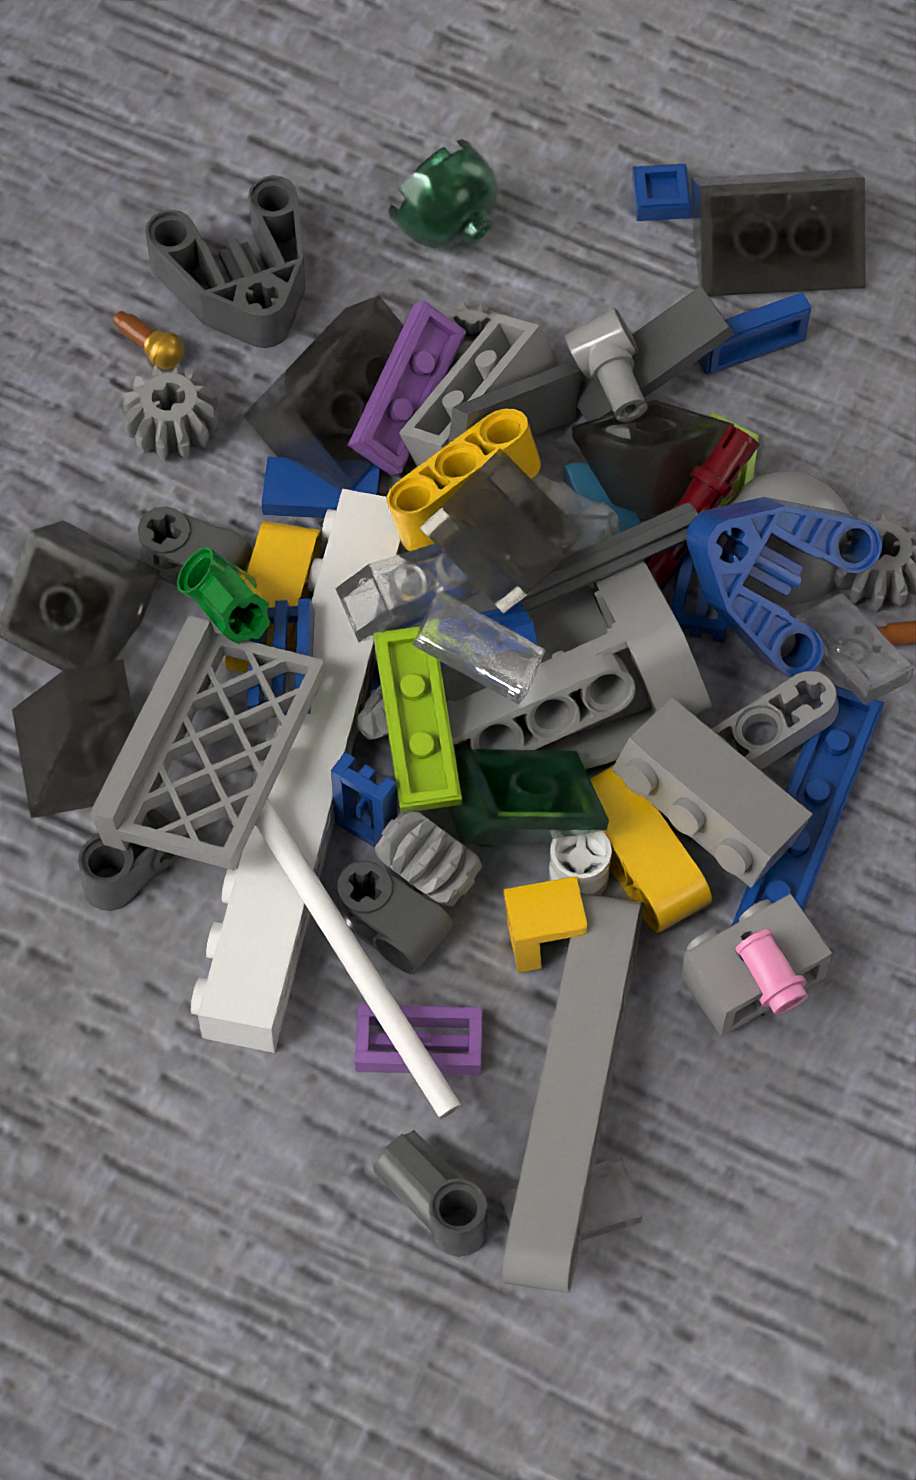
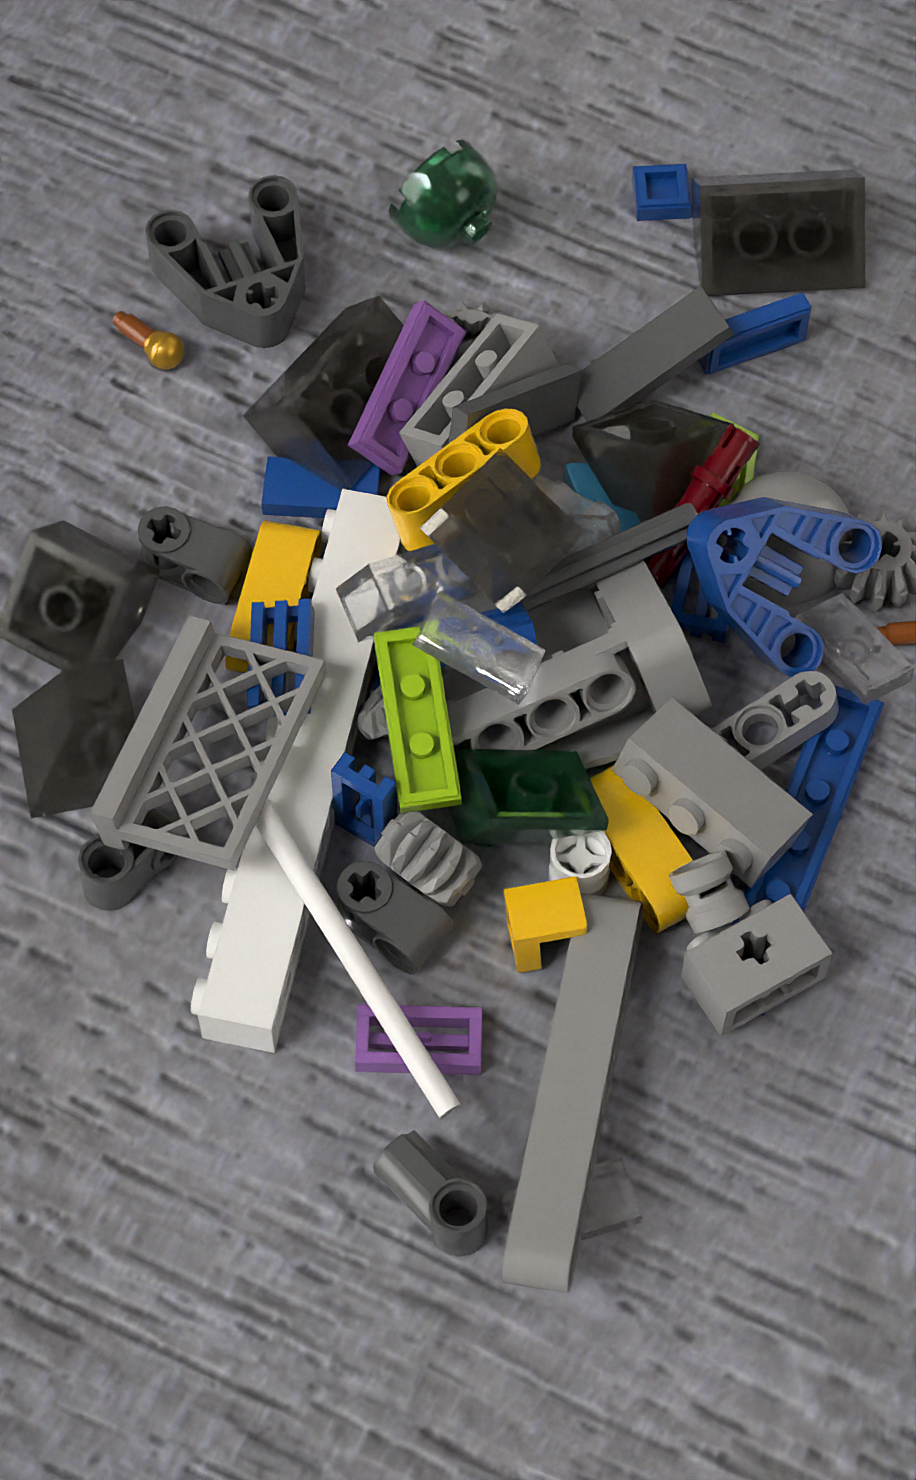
(170, 412): light grey gear -> none
(225, 595): green piece -> none
(605, 354): light grey pin -> none
(709, 892): none -> light grey wheel
(772, 972): bright pink pin -> none

